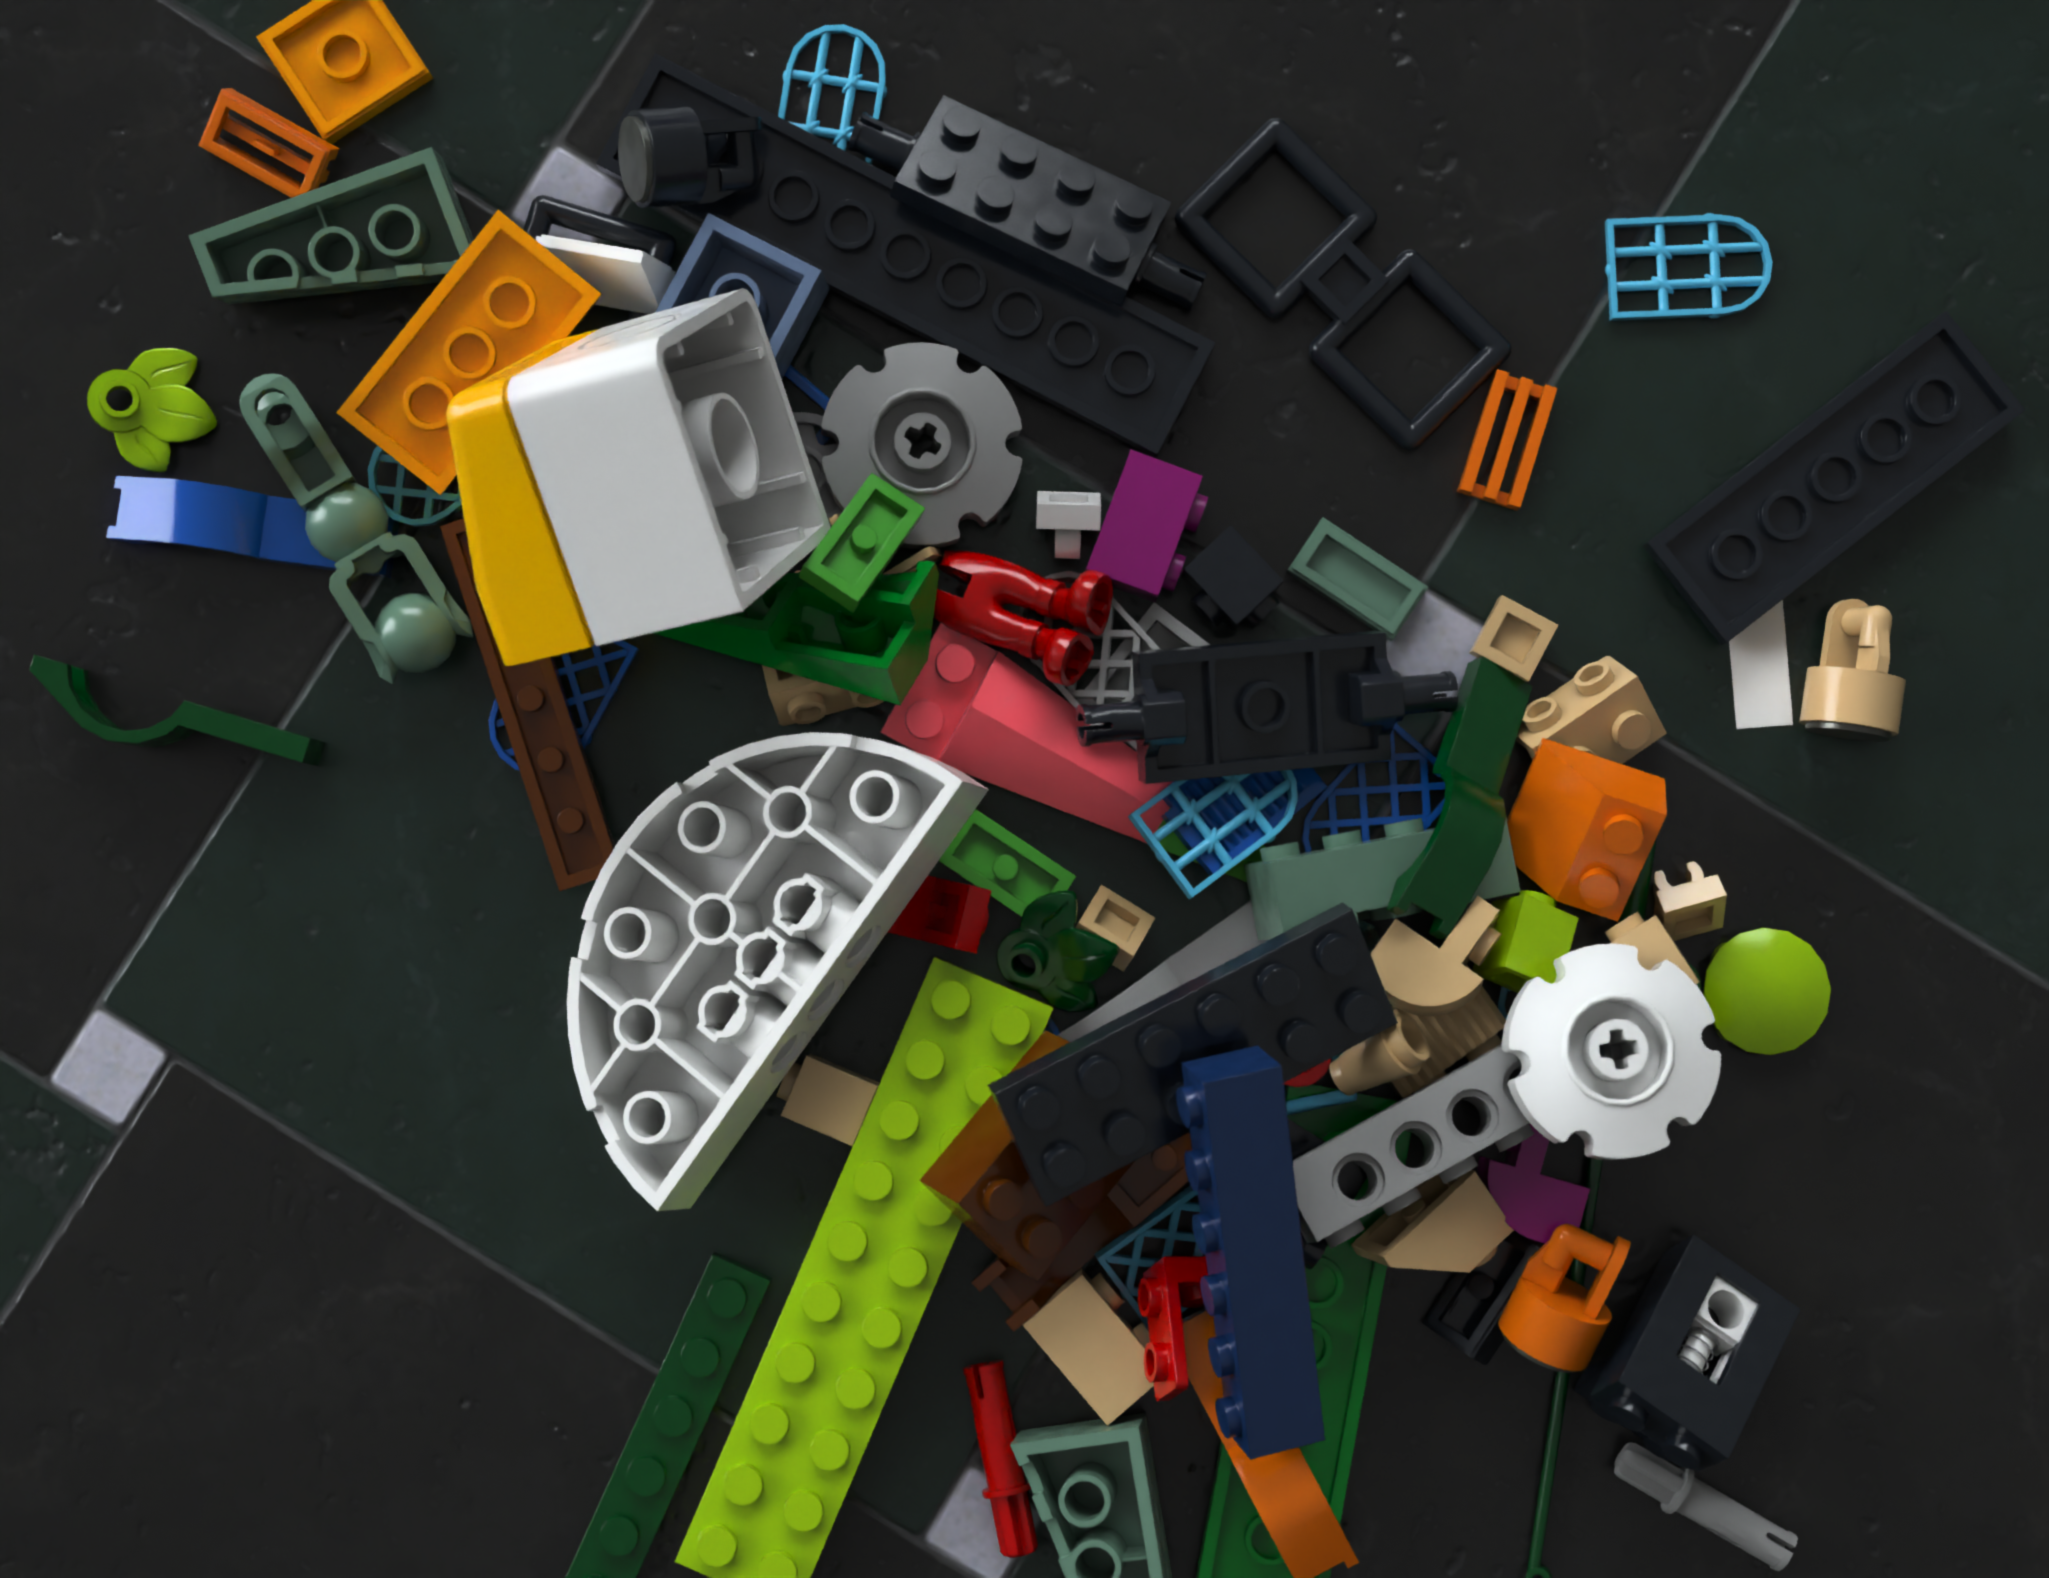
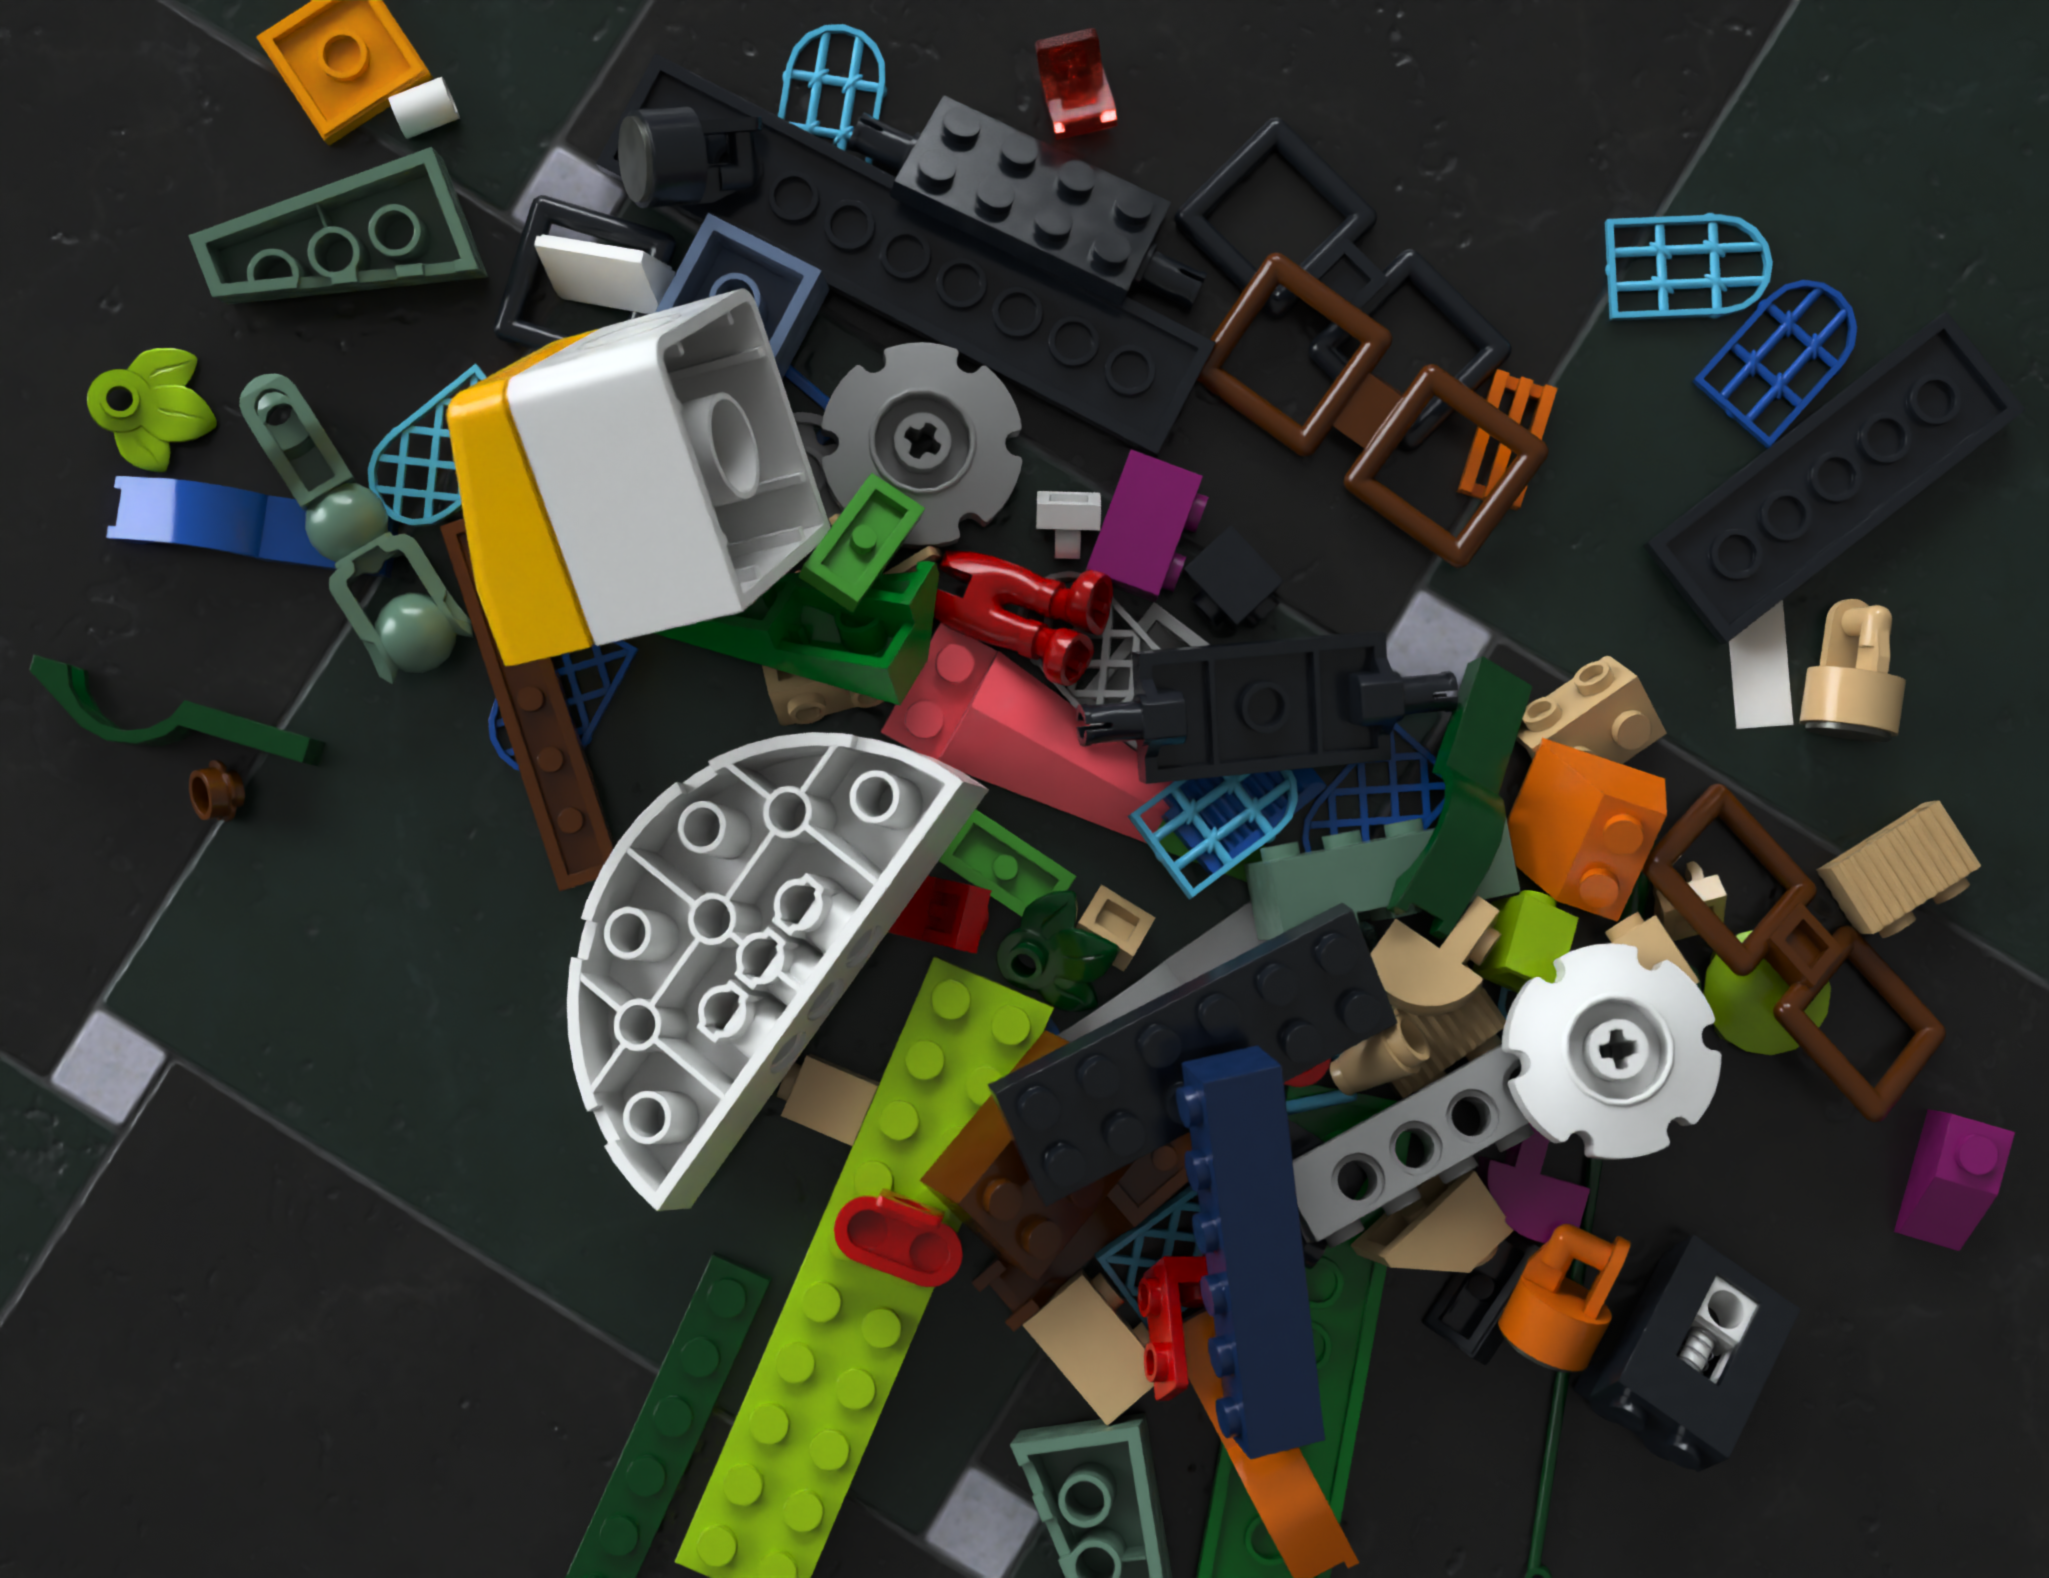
(216, 792): none -> reddish brown plate
(314, 171): orange tile -> none
(424, 107): none -> white hinge
(484, 315): light orange plate -> none
(899, 1238): none -> red bracket
(1003, 1475): red axle -> none
(1074, 84): none -> clear red bracket
(1357, 579): sand green tile -> none
(1371, 411): none -> reddish brown bar
(1514, 638): tan plate -> none
(1704, 1505): light grey axle -> none
(1779, 382): none -> blue window
(1796, 950): none -> reddish brown bar
(1900, 869): none -> tan brick
(1952, 1178): none -> magenta slope

